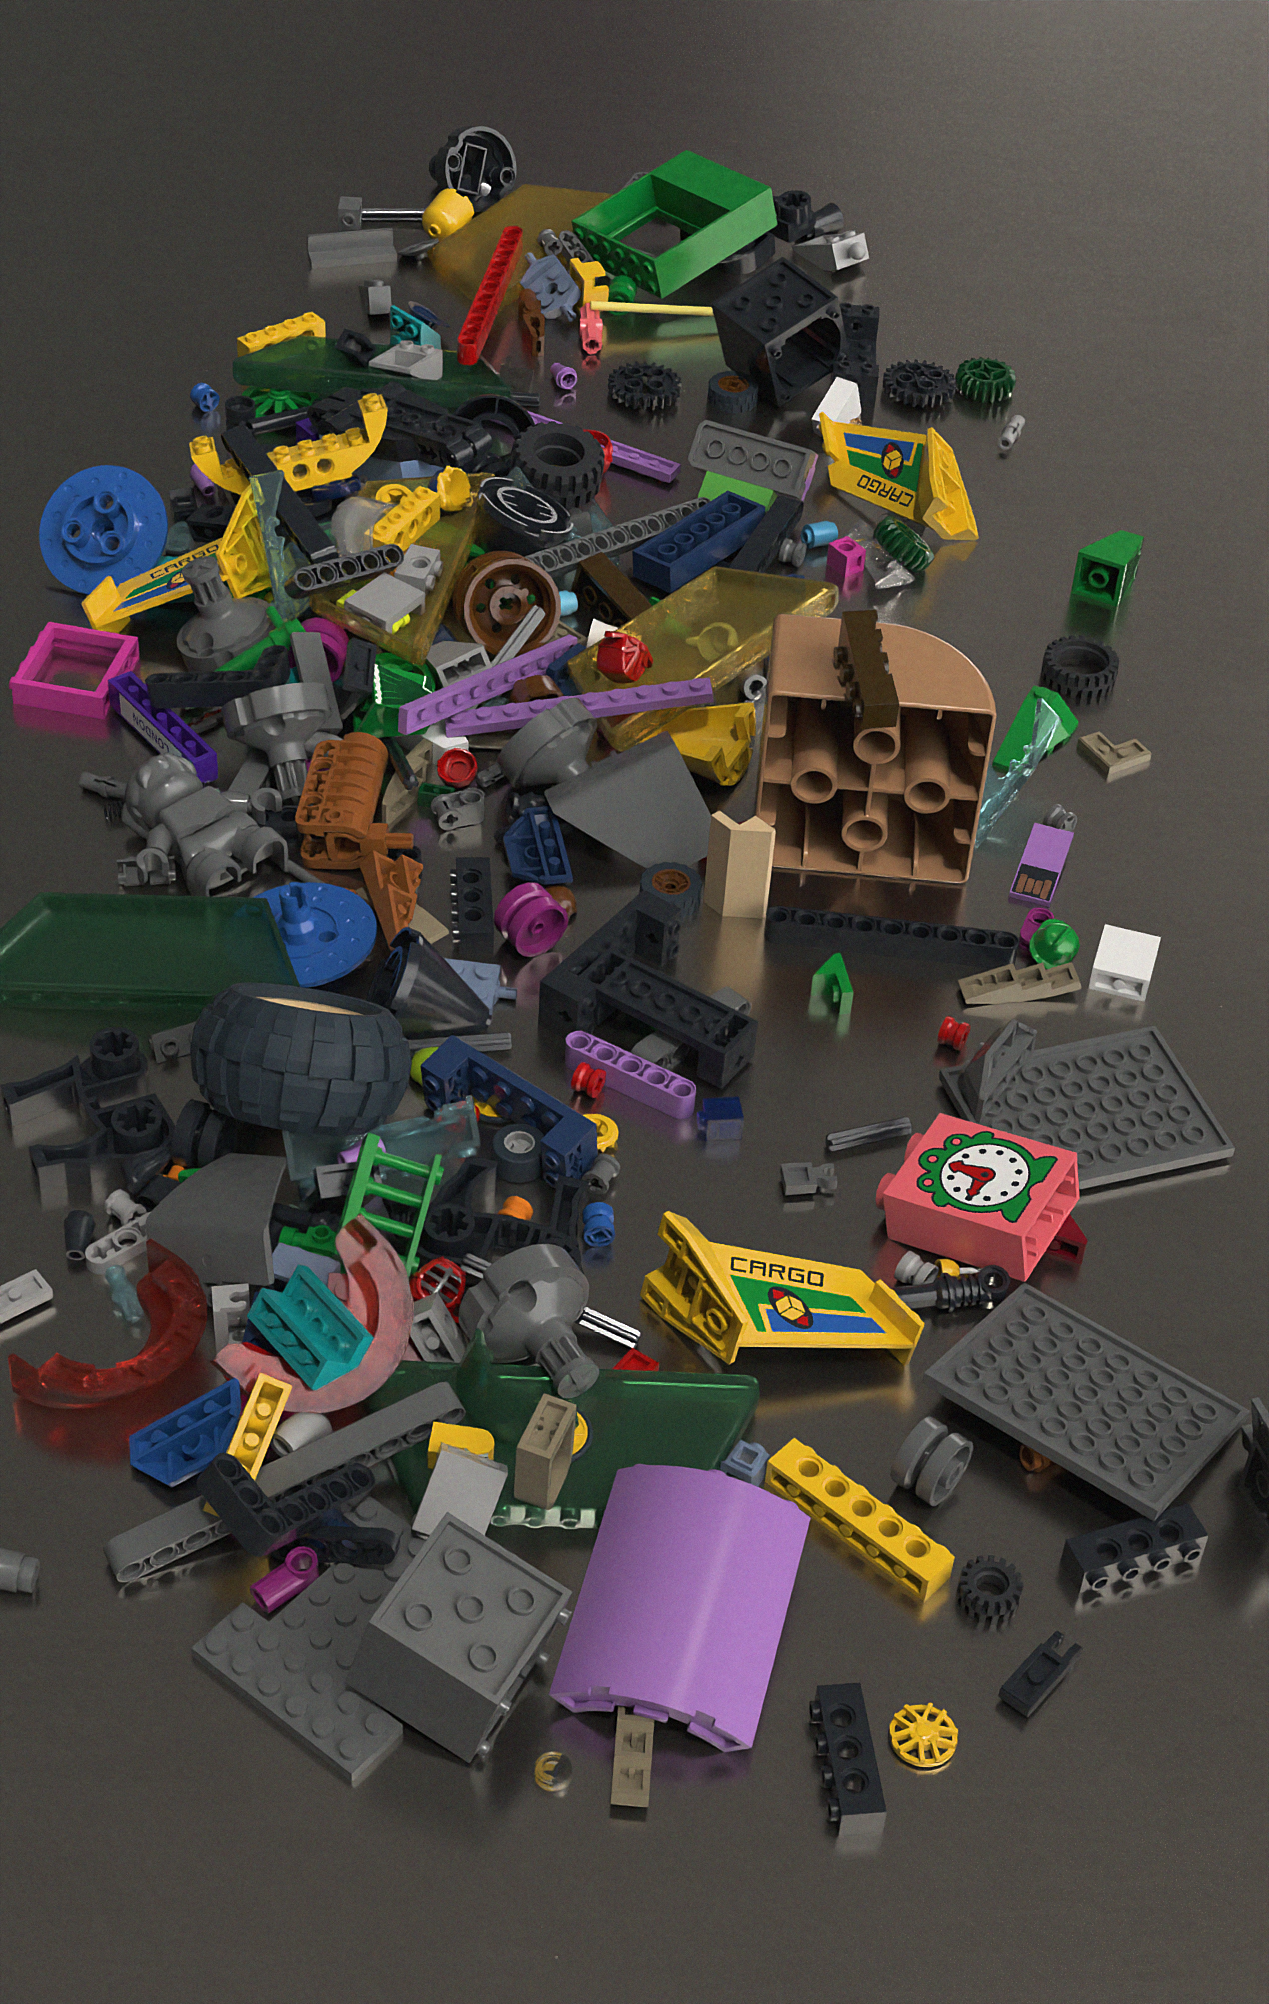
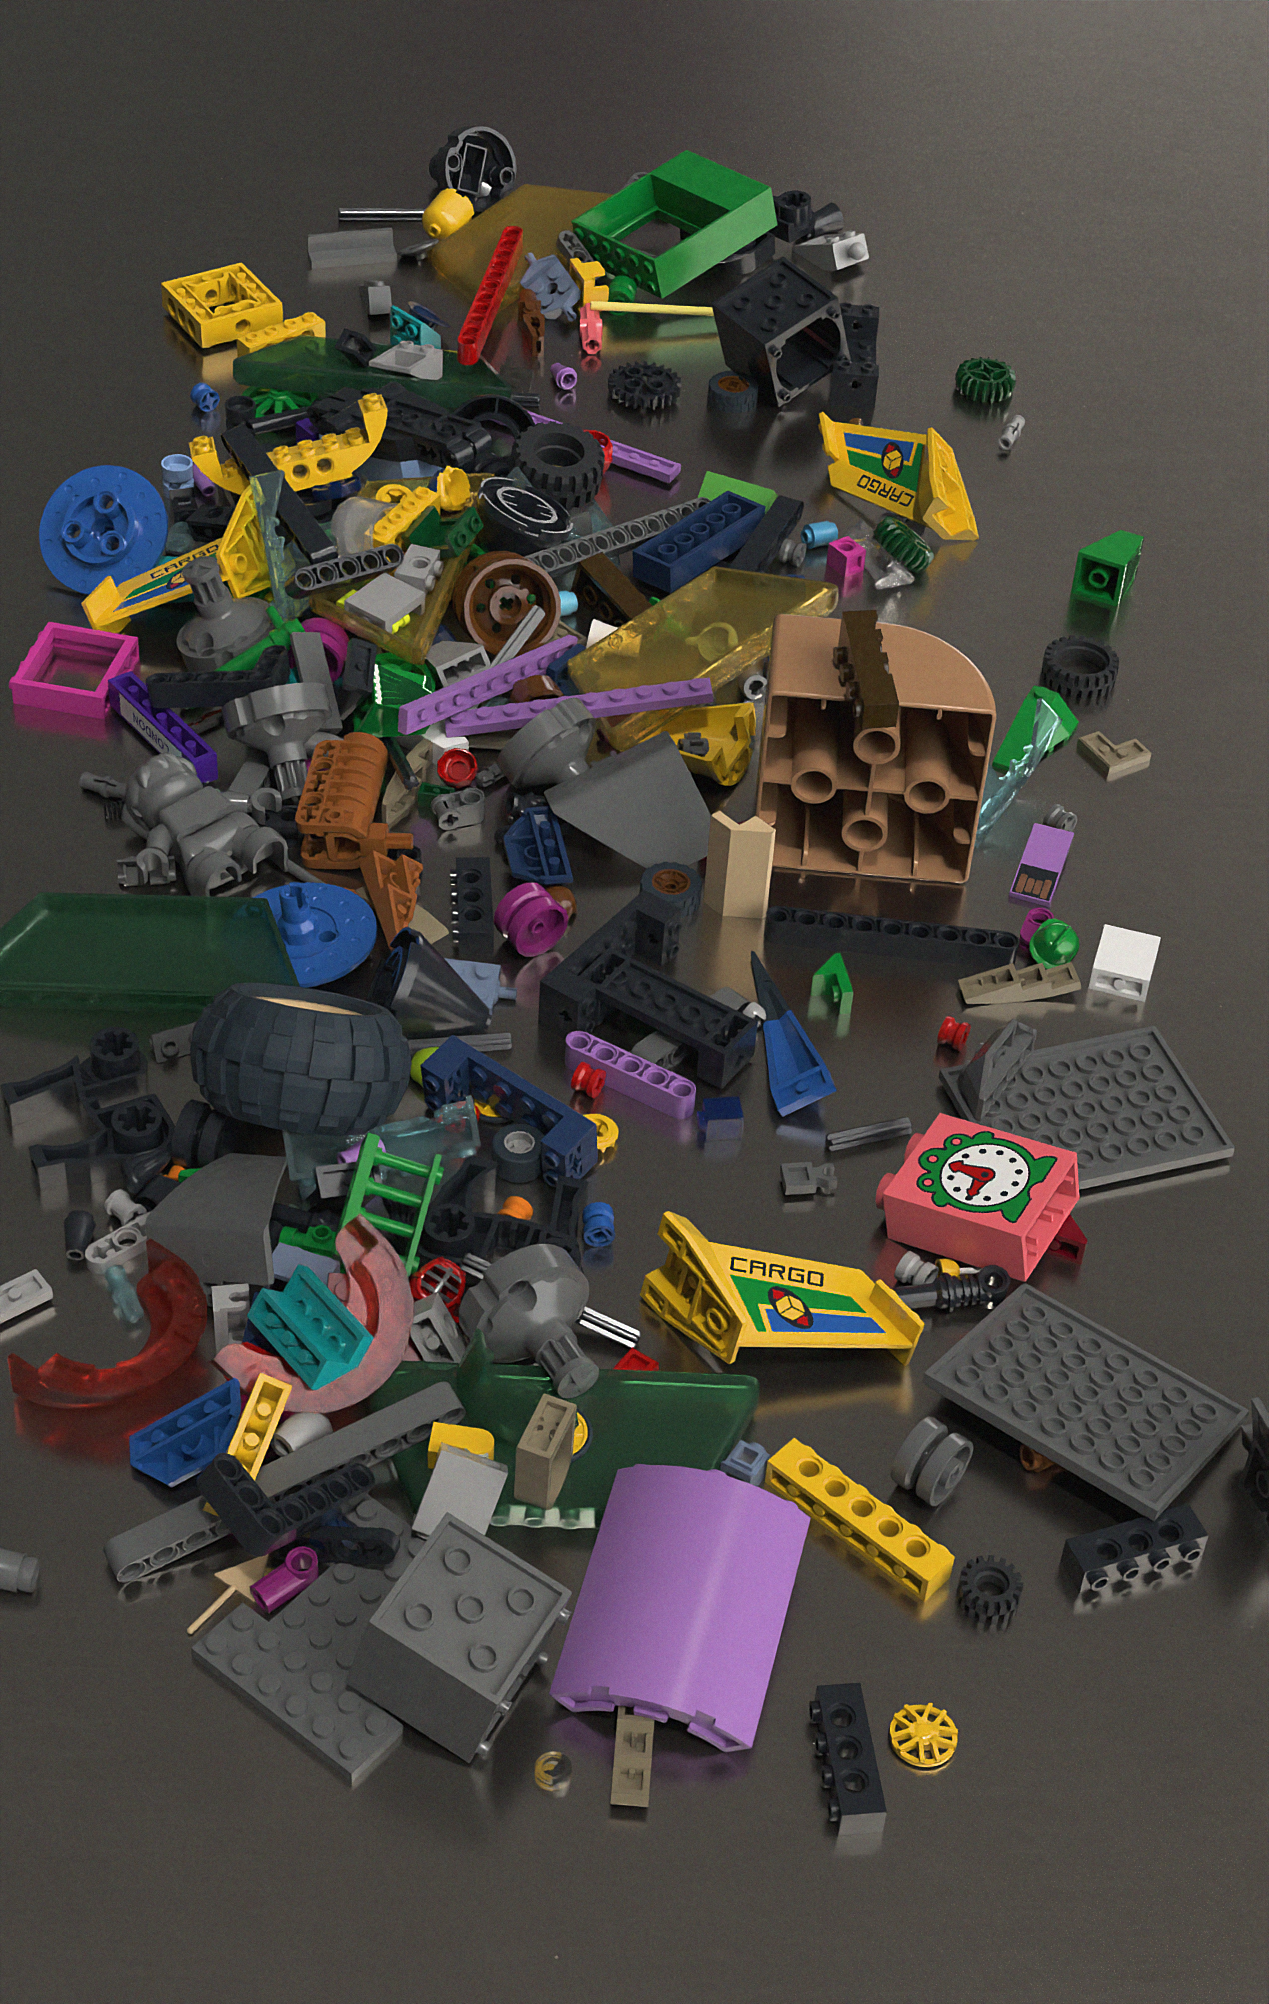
(176, 473): none -> light blue wheel
(191, 296): none -> yellow brick
(238, 1579): none -> tan piece
(349, 214): dark grey brick -> none
(443, 534): none -> dark green panel
(548, 240): dark grey bush -> none
(604, 1169): dark grey bush -> none
(622, 657): red piece -> none
(693, 744): none -> dark grey gear
(753, 459): dark grey piece -> none
(755, 1011): none -> light grey hinge
(794, 1065): none -> blue plate
(839, 403): white slope -> none
(919, 383): black gear -> none
(1039, 1674): black hinge -> none

